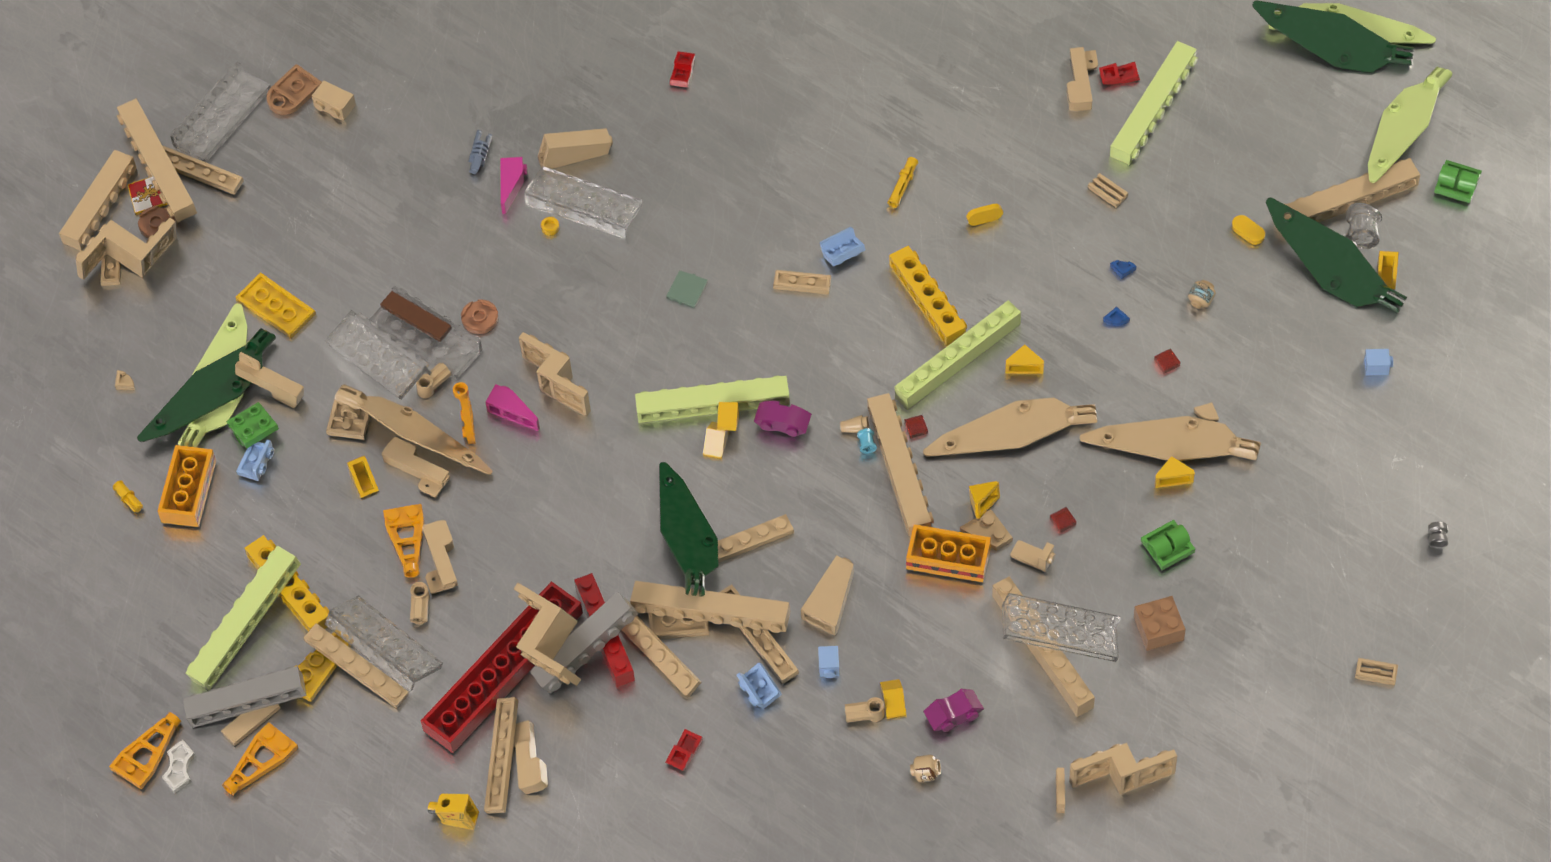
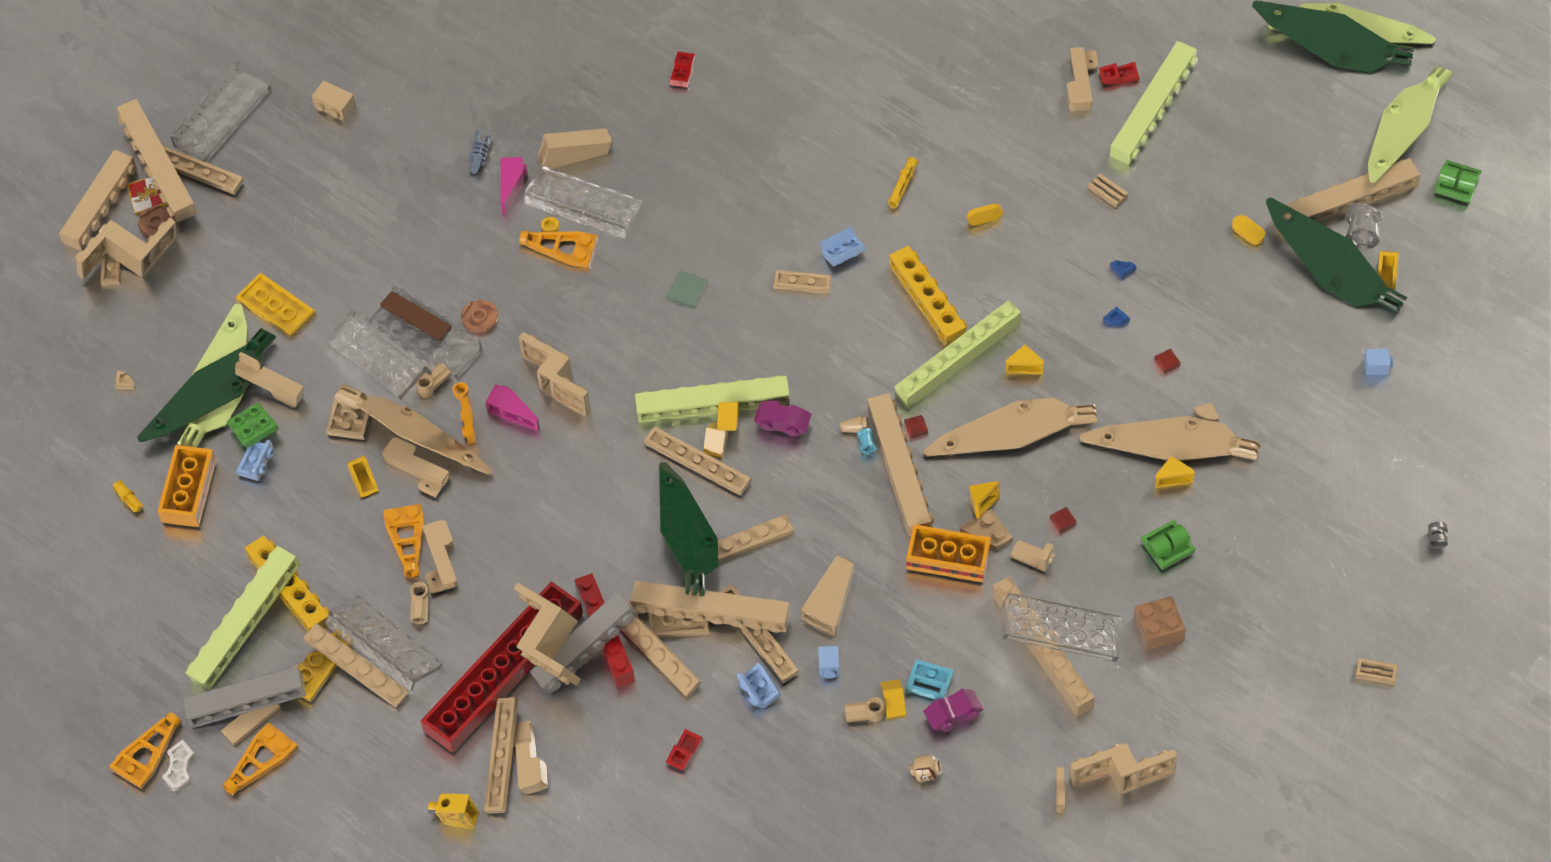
(293, 90): medium nougat tile -> none
(582, 252): none -> light orange plate
(697, 461): none -> tan plate
(929, 675): none -> medium azure plate
(1201, 294): head -> none

